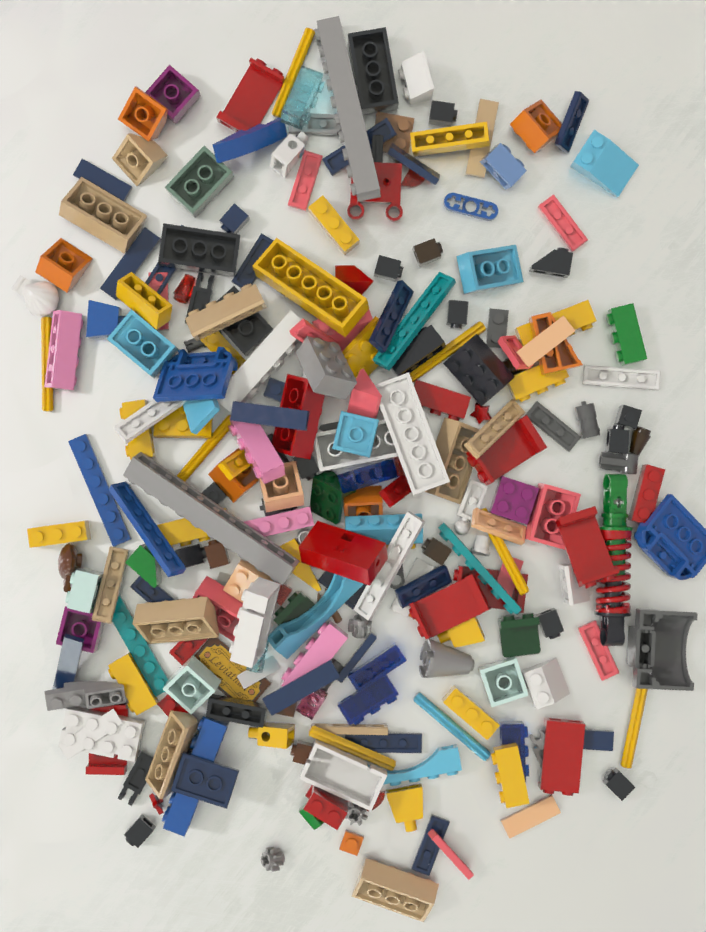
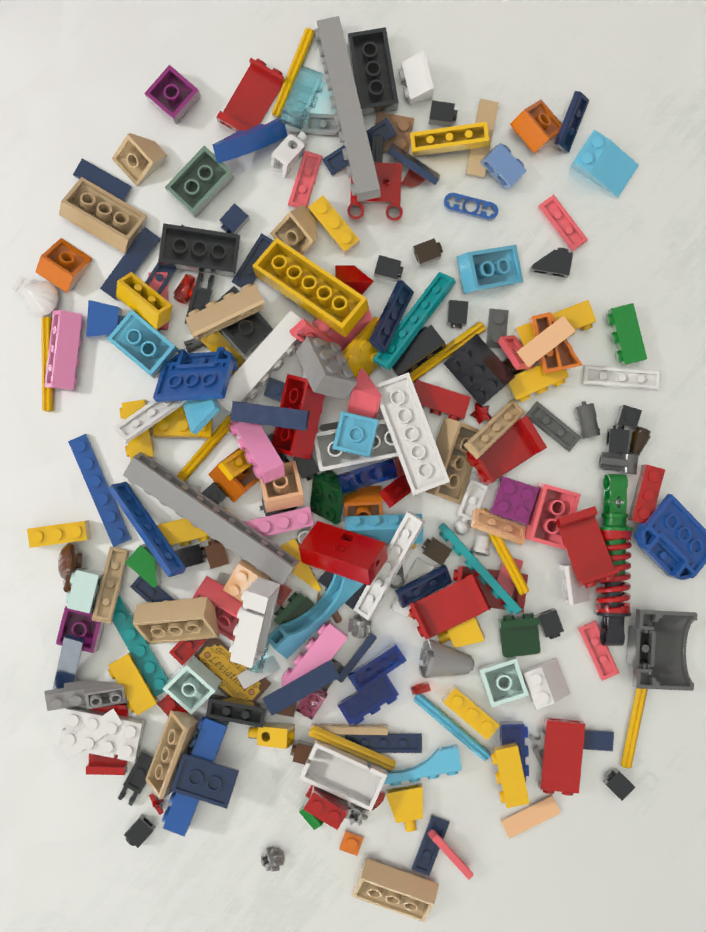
(144, 115): orange slope -> none
(297, 229): none -> tan slope
(420, 688): none -> clear red tile

